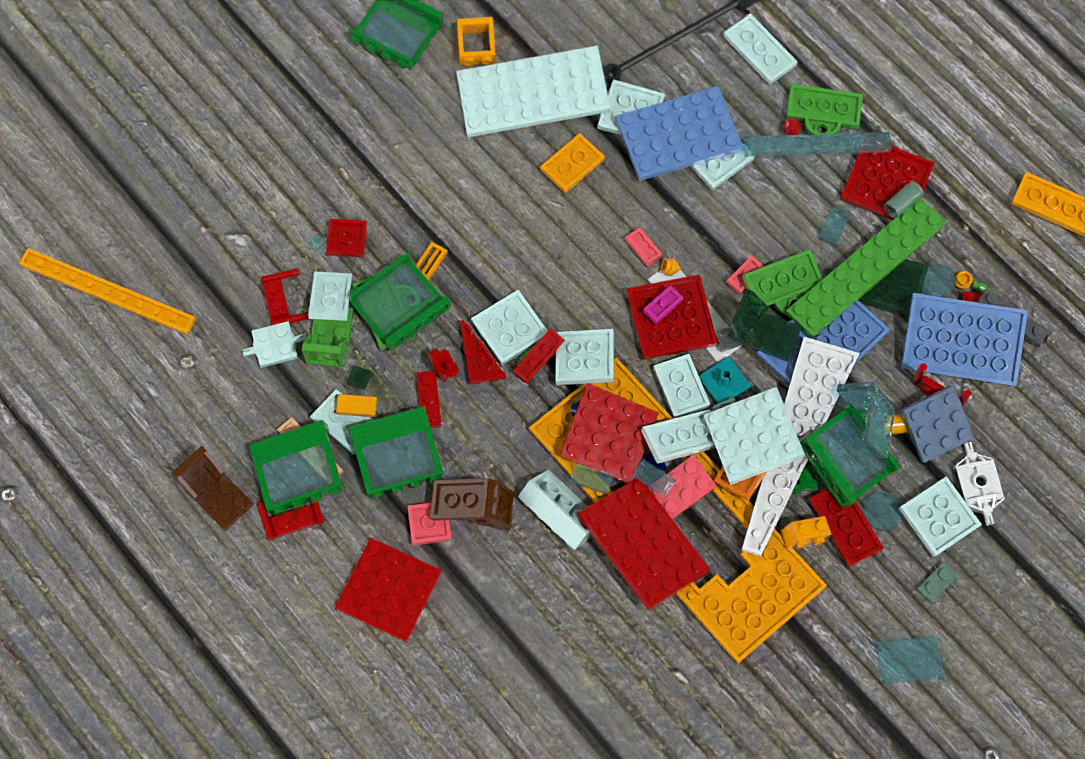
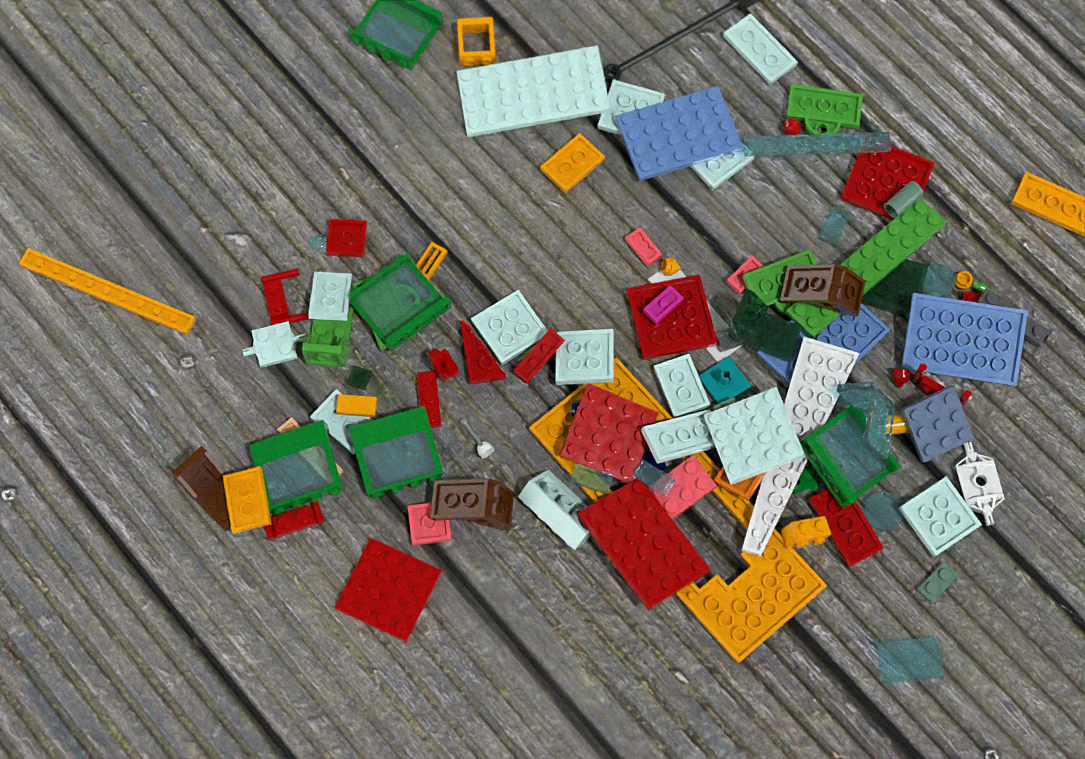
(246, 500): none -> light orange tile
(484, 448): none -> hinge
(827, 285): none -> reddish brown bracket
(900, 377): none -> red plate

